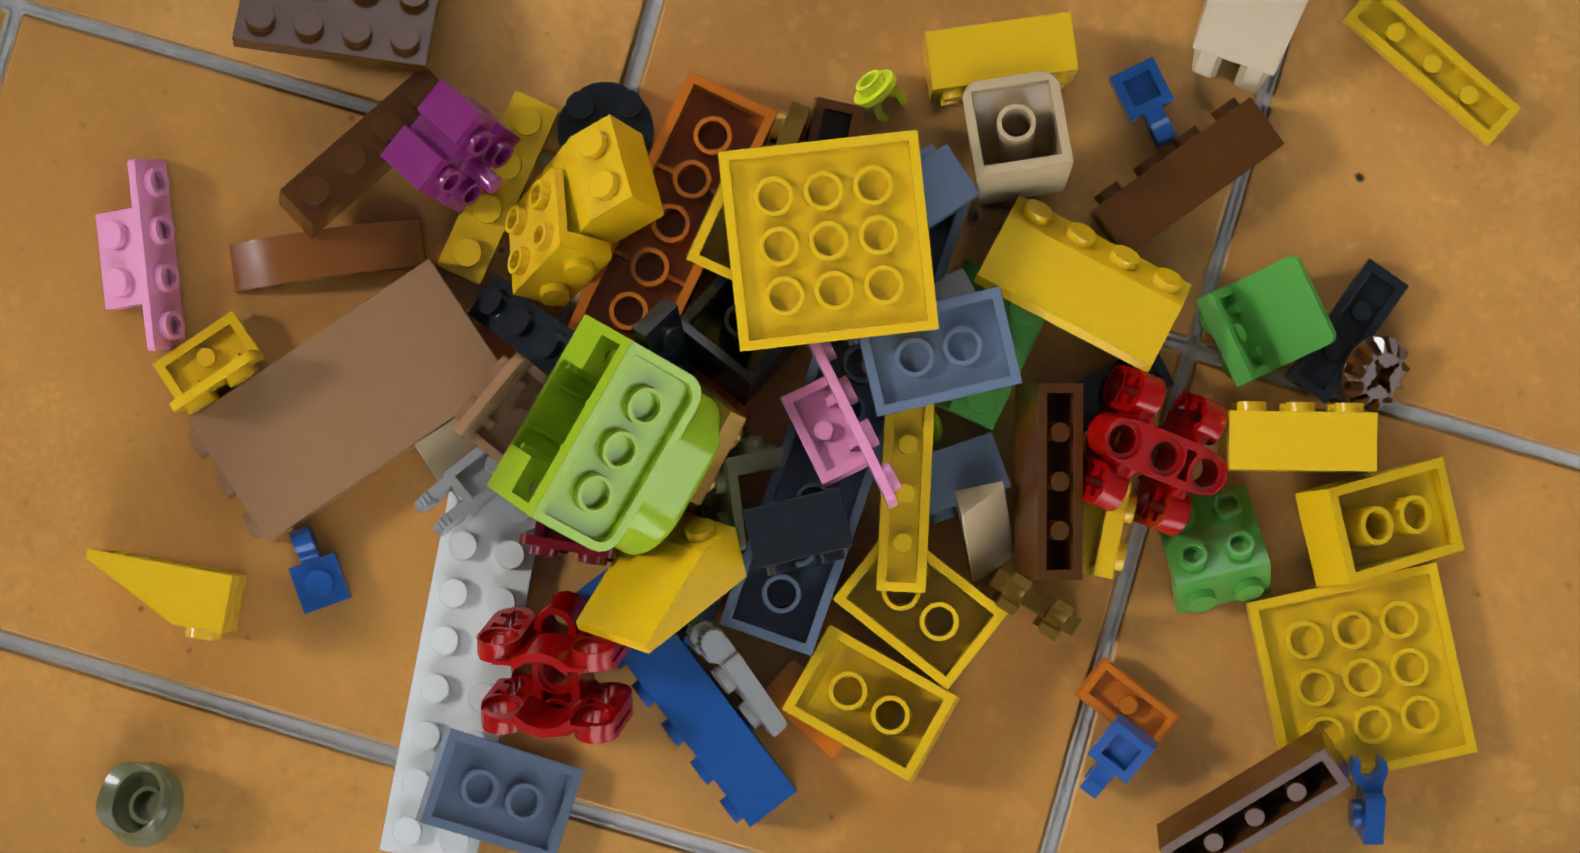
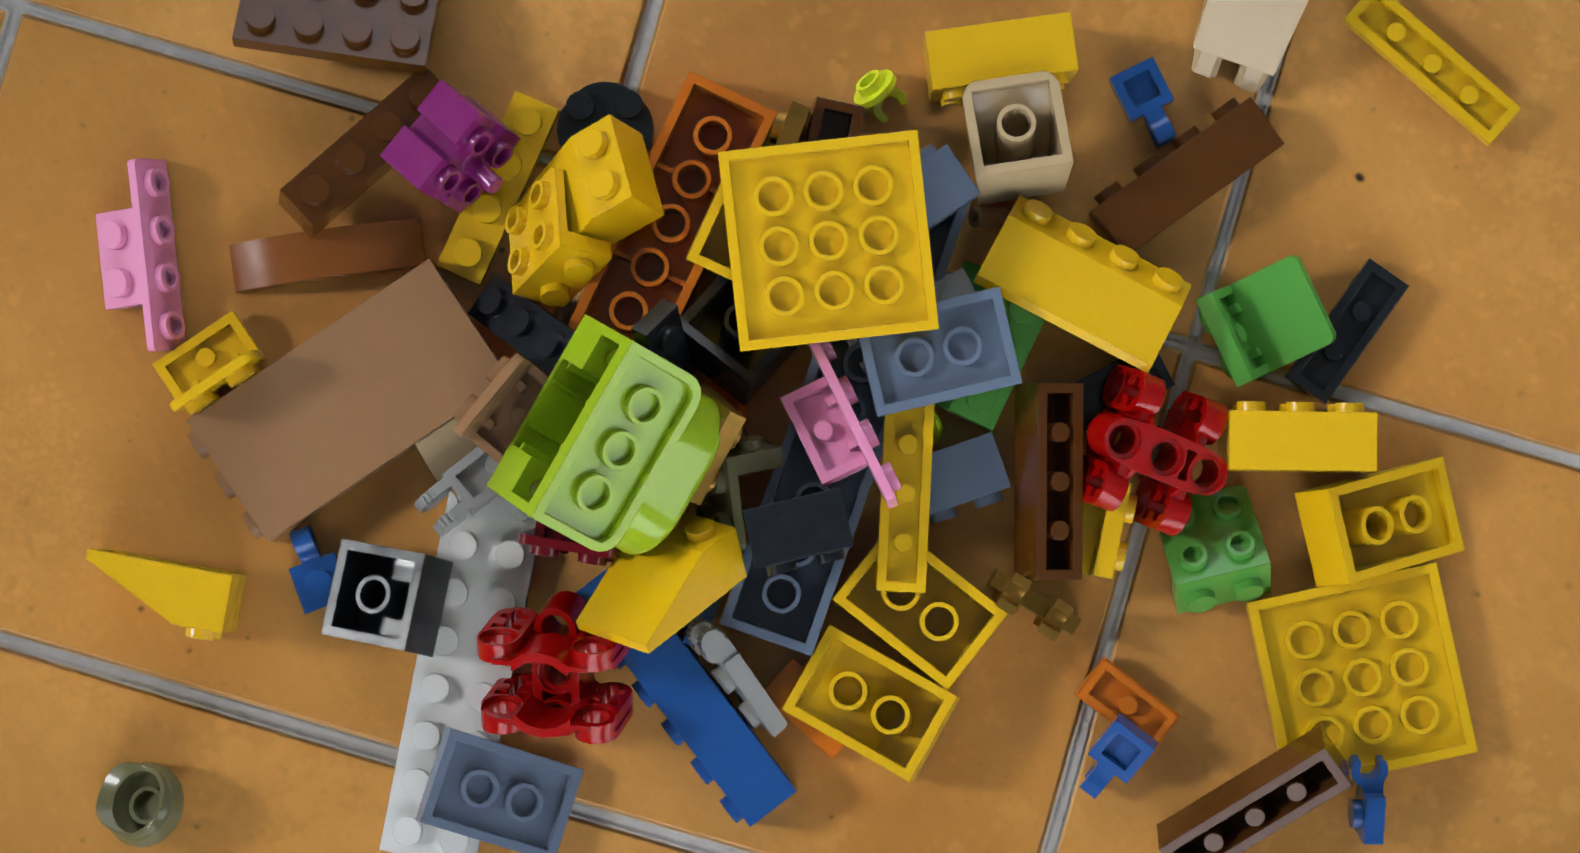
(387, 597): none -> black brick
(985, 528): tan slope -> none
(1361, 366): reddish brown gear -> none

